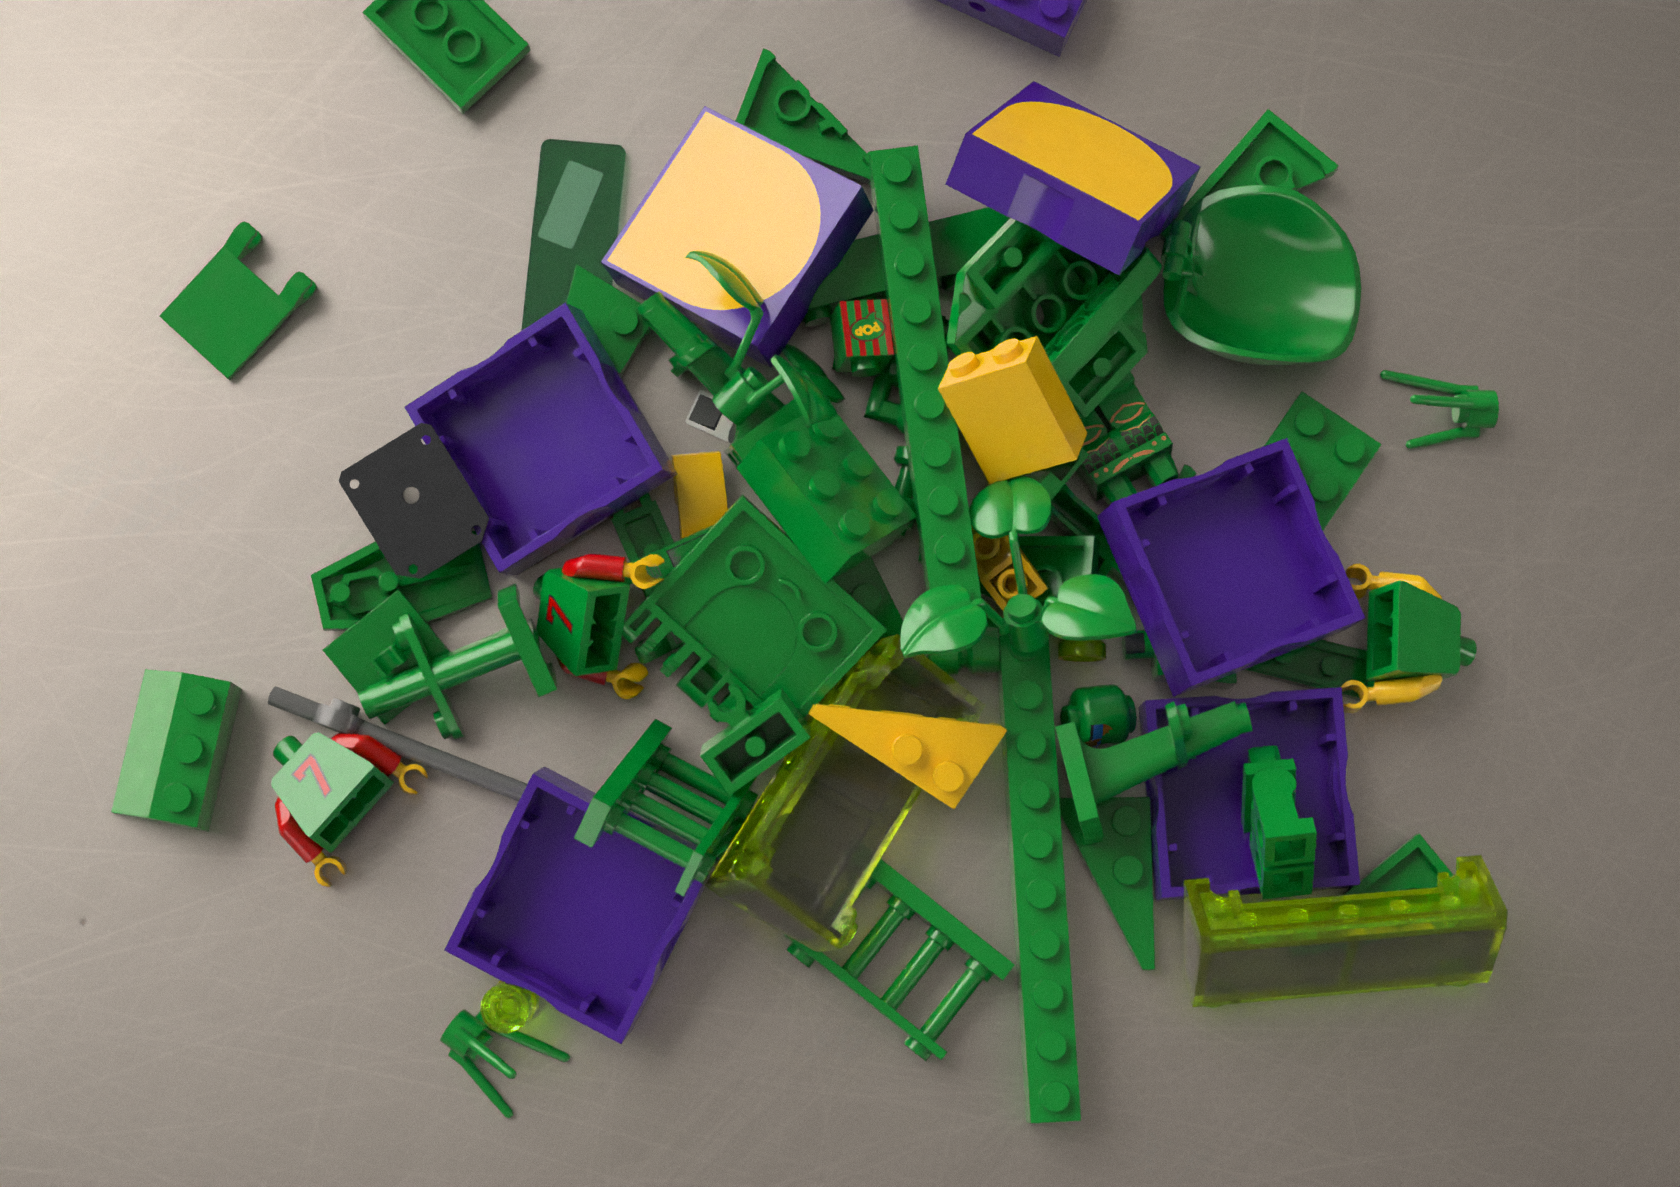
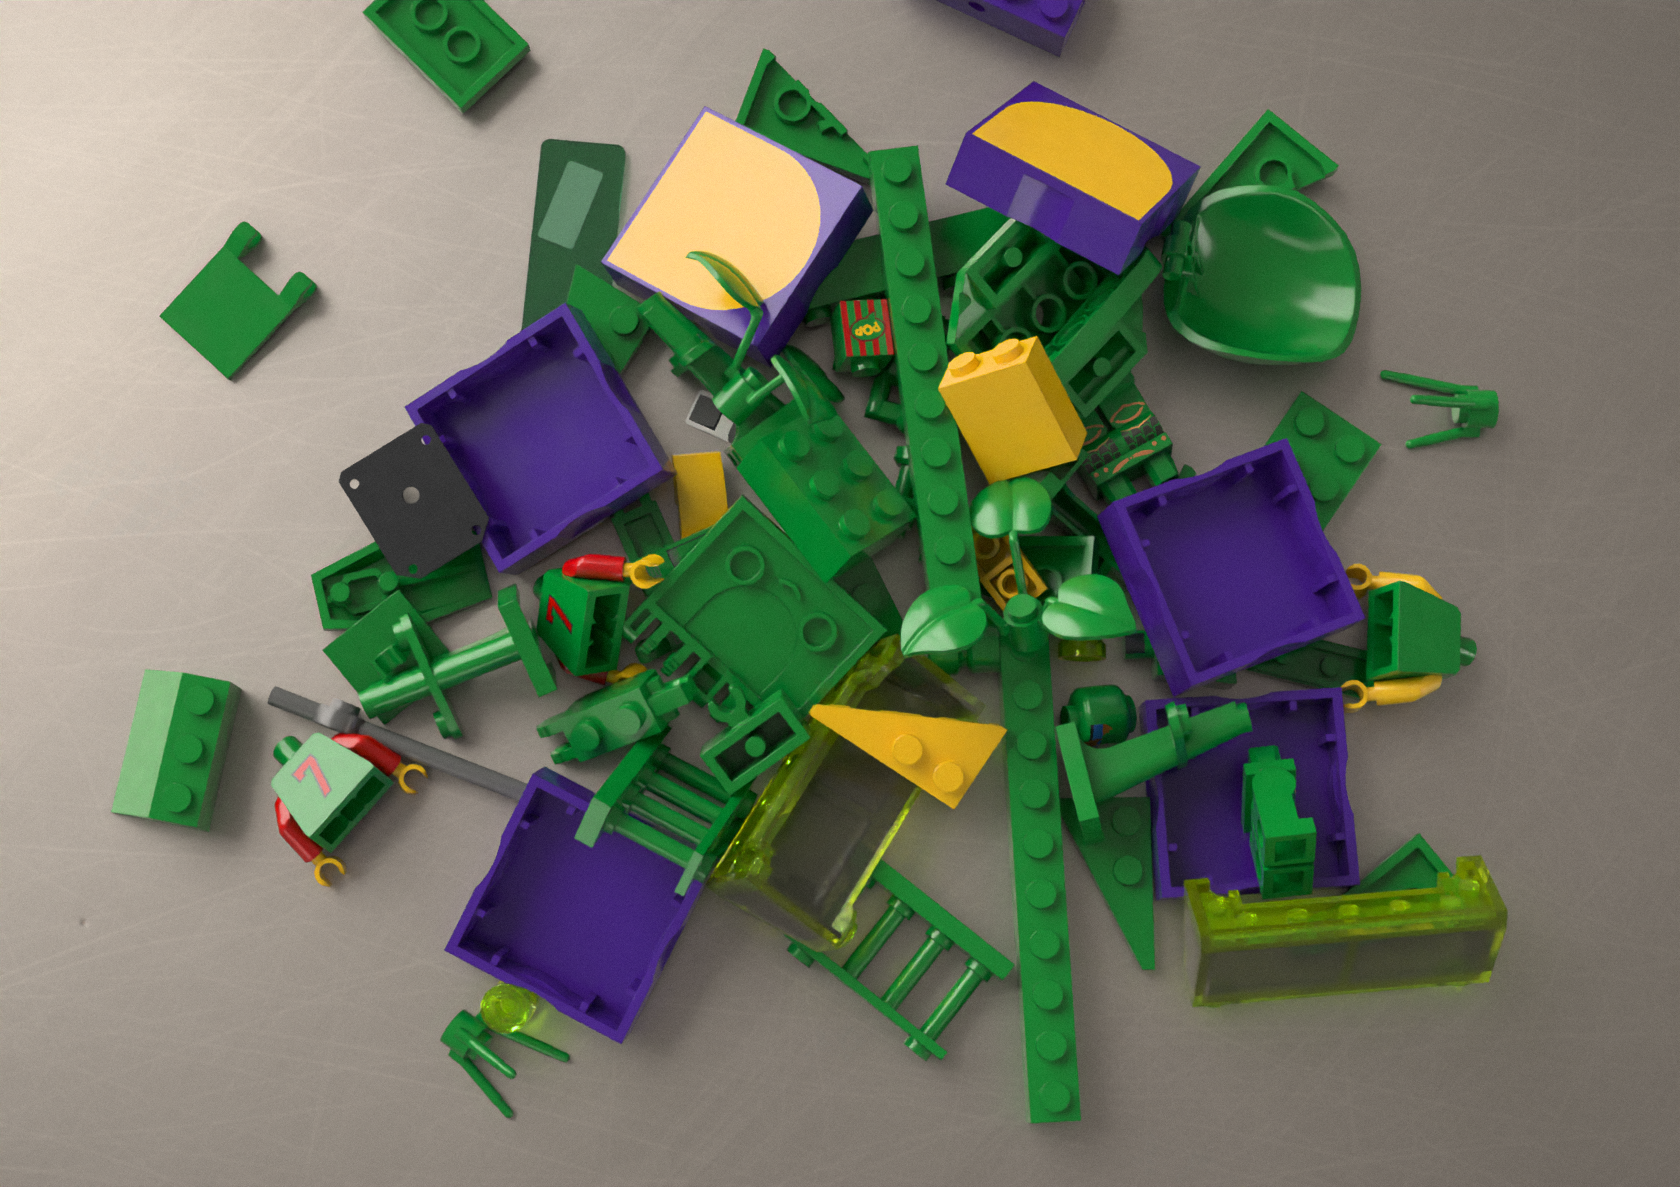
(617, 715): none -> green hinge

